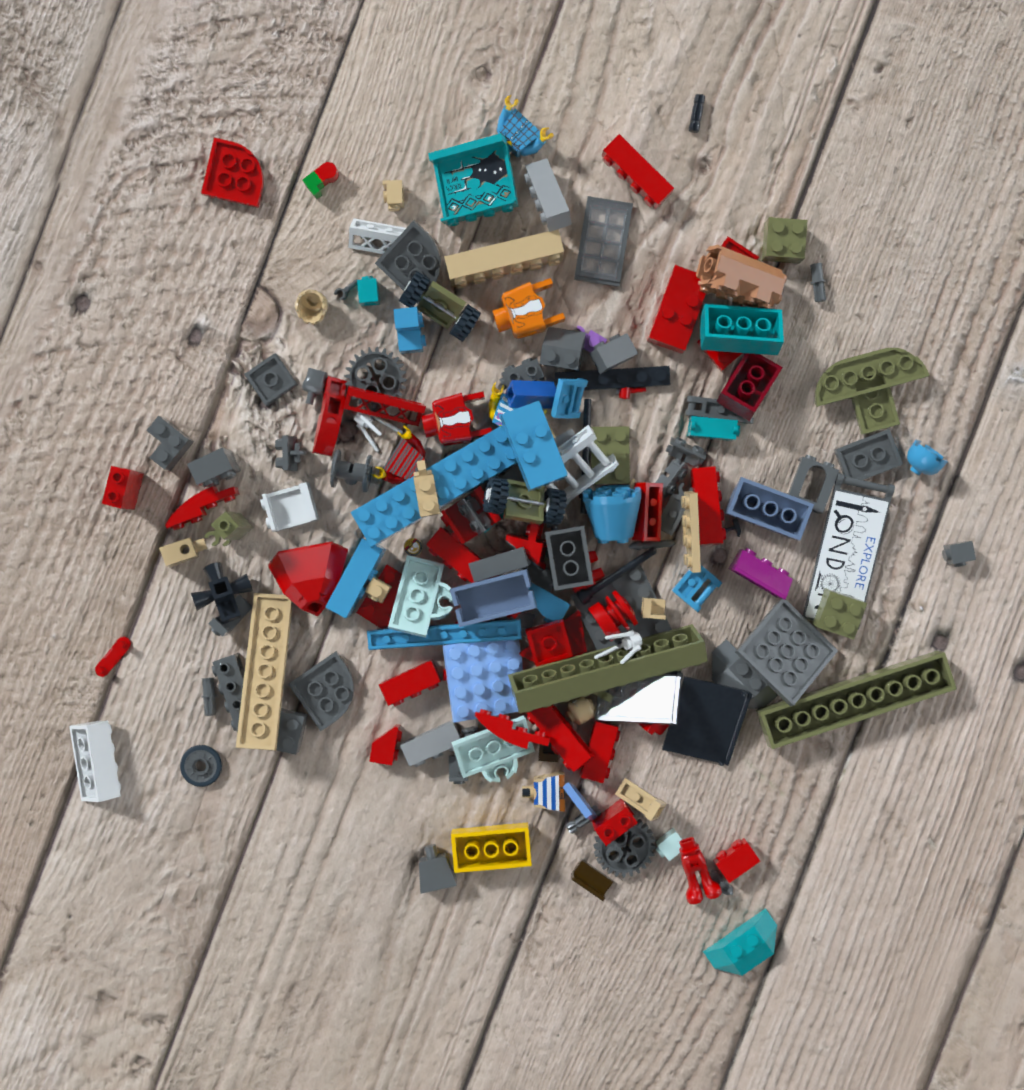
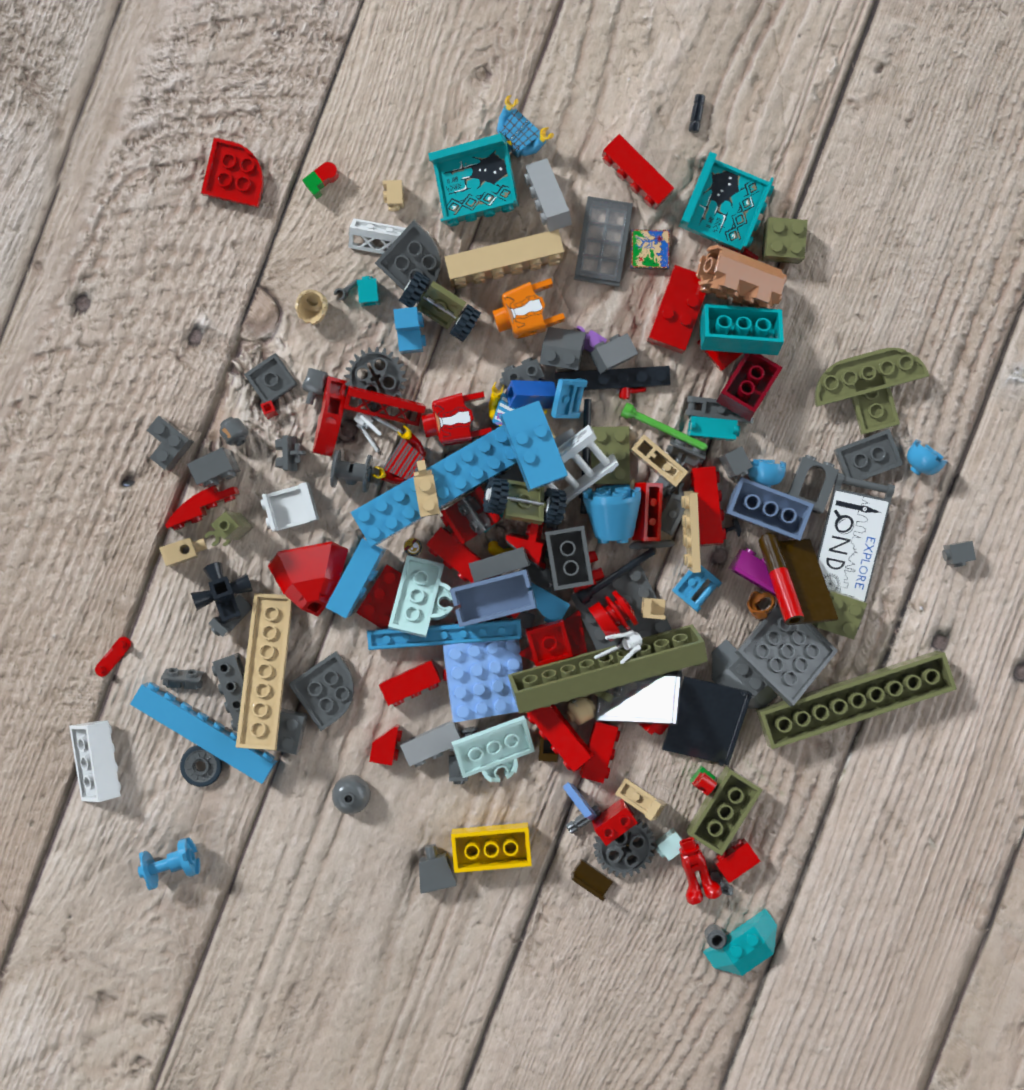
(122, 488): red panel -> none
(173, 677): none -> dark grey hinge
(175, 861): none -> dark azure piece
(202, 731): none -> dark azure brick
(209, 696): dark grey axle -> none
(233, 431): none -> dark grey head
(269, 409): none -> red piece
(358, 791): none -> dark grey cylinder
(377, 590): tan brick -> none
(495, 549): none -> yellow arm
(502, 728): red slope -> none
(547, 791): torso -> none
(630, 412): none -> bright green piece
(650, 249): none -> tile
(658, 460): none -> tan slope
(704, 781): none -> red leg
(715, 936): none -> dark grey brick
(724, 810): none -> olive brick
(726, 204): none -> teal panel
(736, 463): none -> dark grey brick
(756, 598): none -> dark orange piece
(767, 472): none -> dark azure cylinder
(797, 580): none -> dark brown door
(818, 282): dark grey axle -> none

